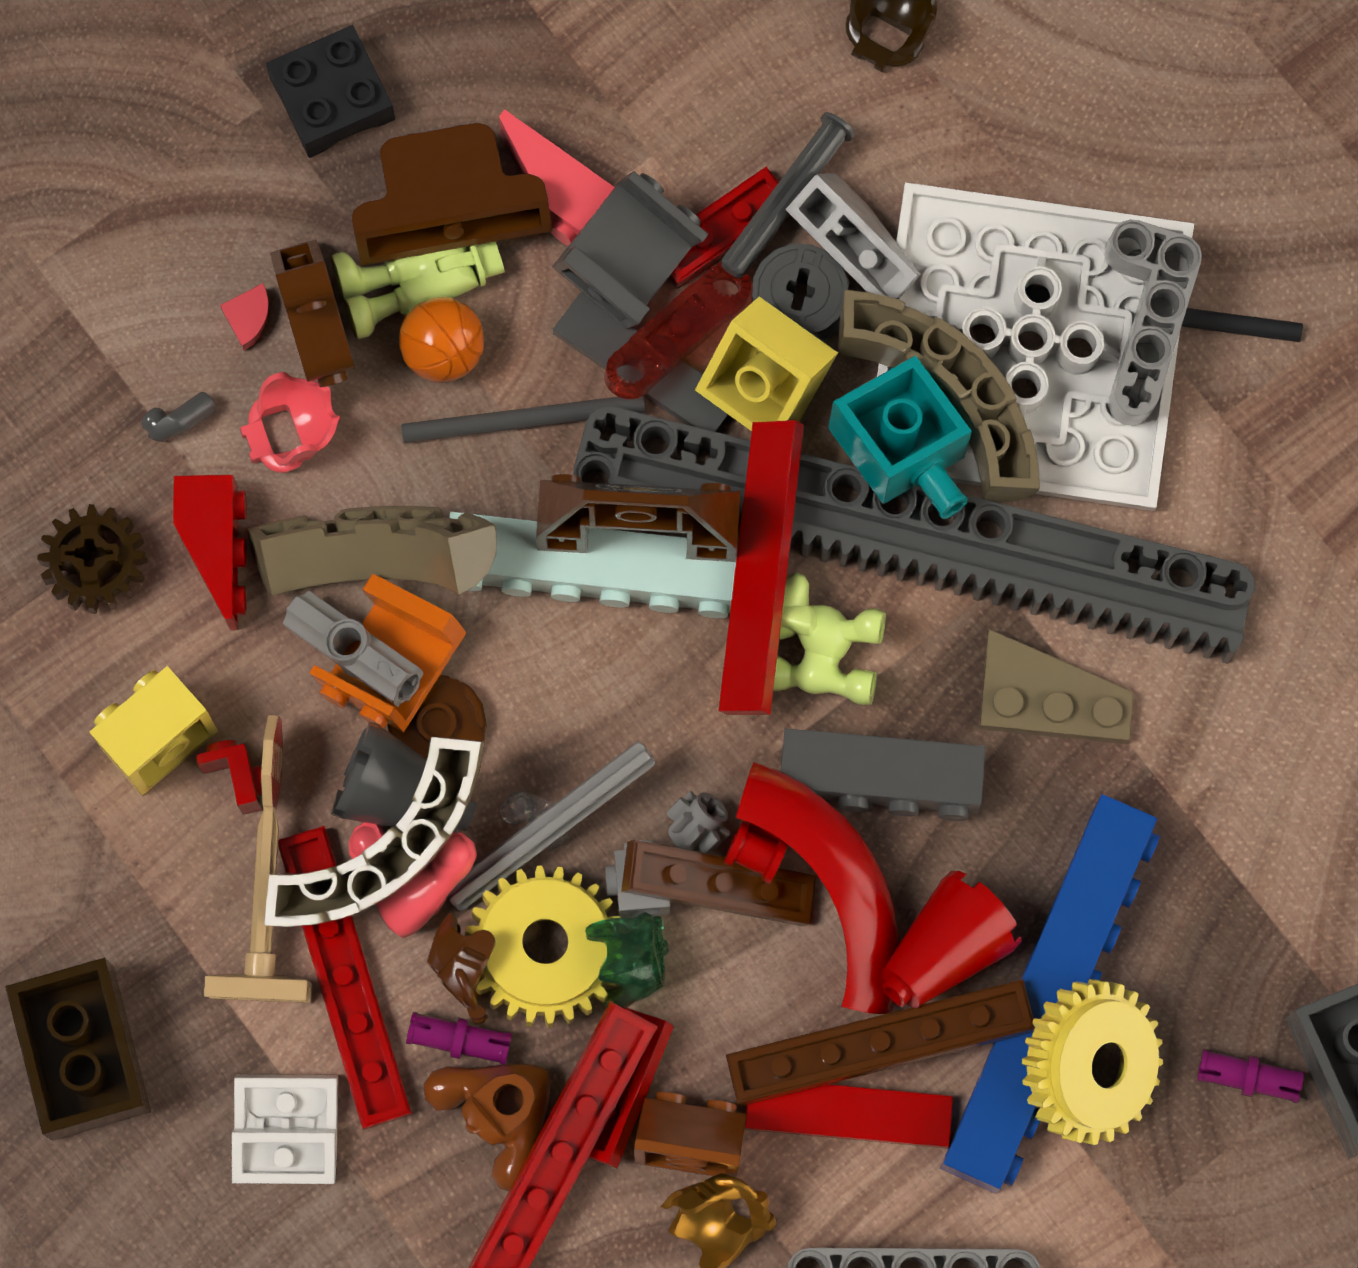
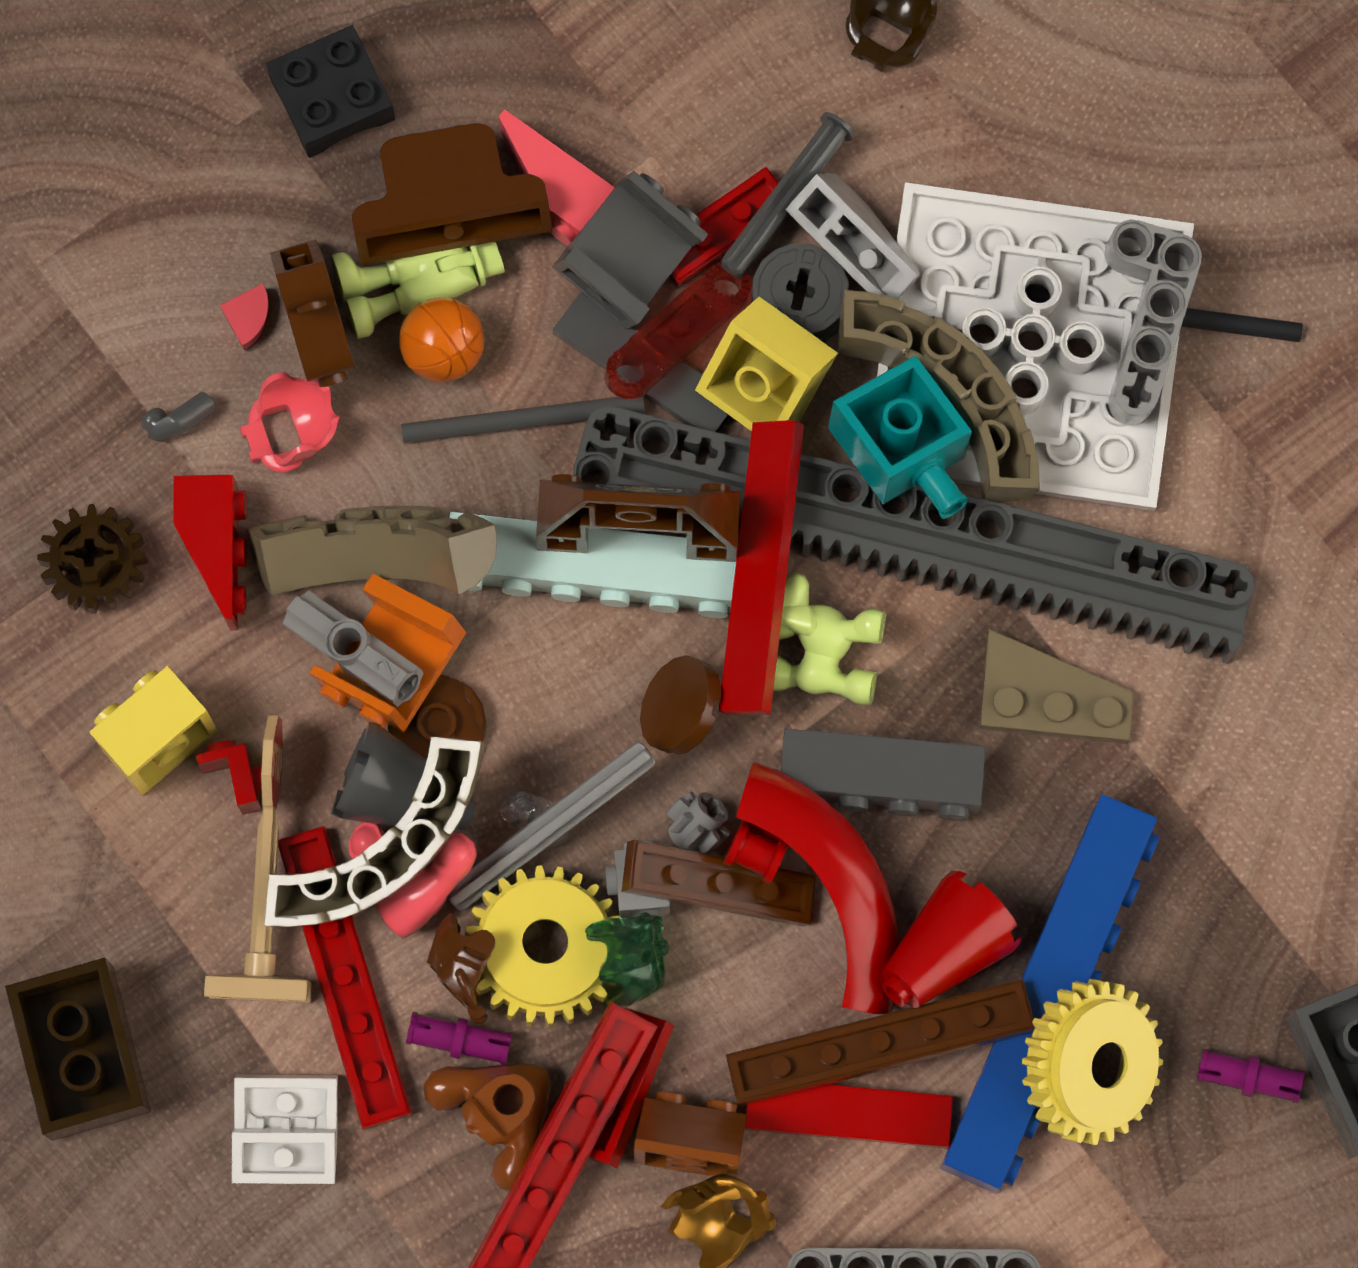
(680, 705): none -> reddish brown tile

